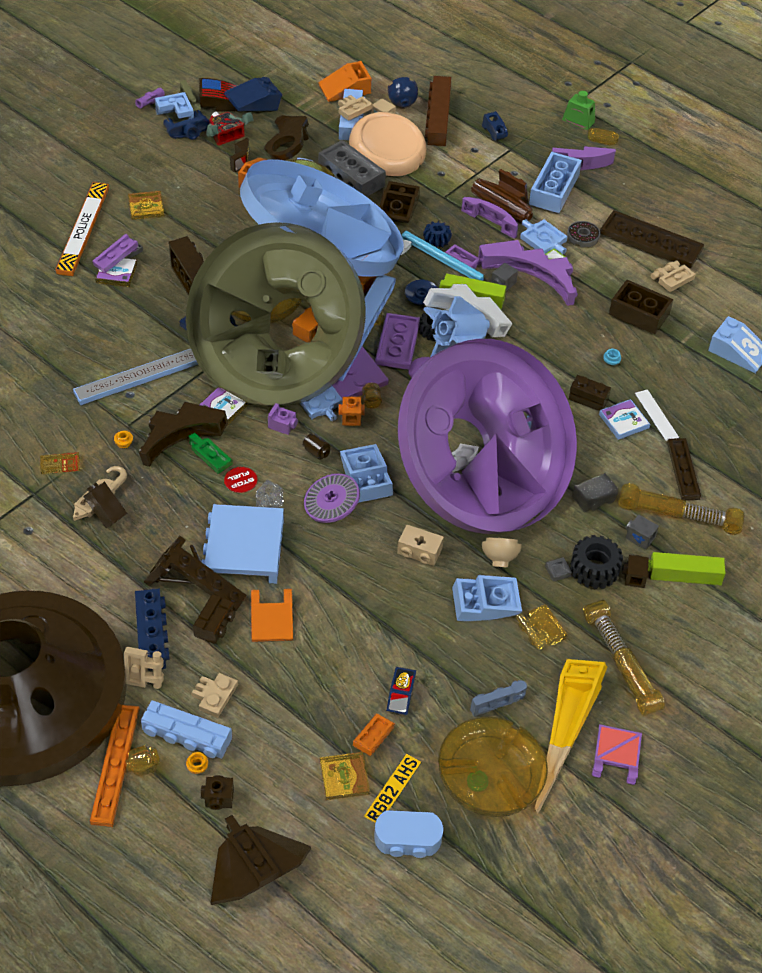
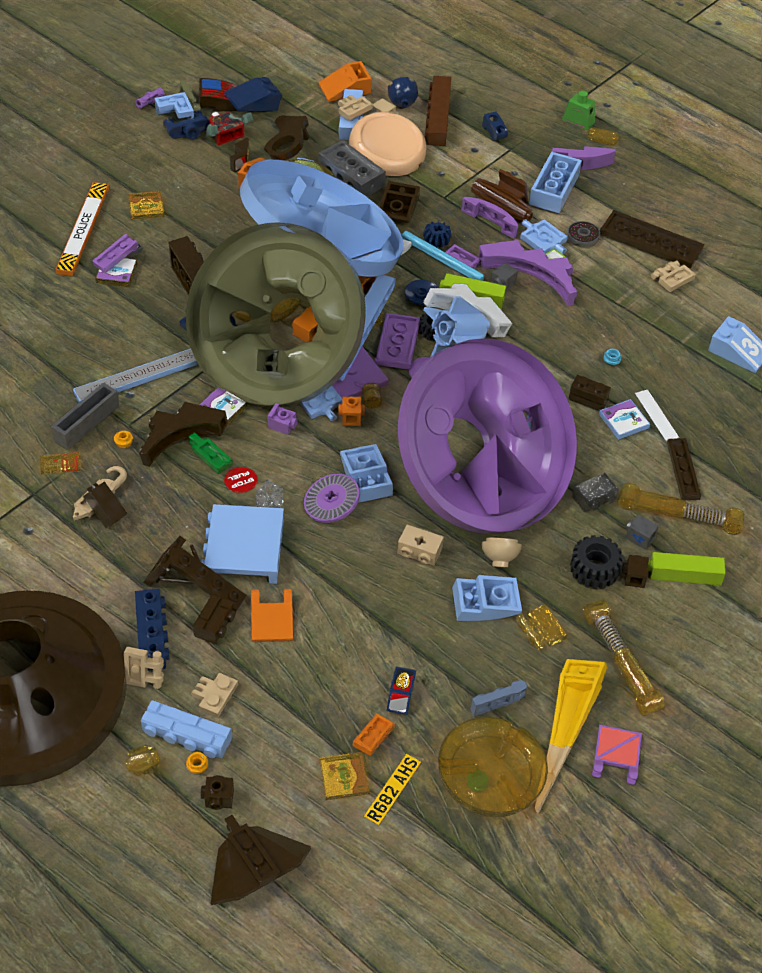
(85, 416): none -> flat silver brick
(114, 767): orange tile -> none
(316, 446): dark brown brick -> none
(408, 833): light blue brick -> none
(464, 455): white tile -> none
(558, 569): flat silver tile -> none
(640, 306): dark brown brick -> none

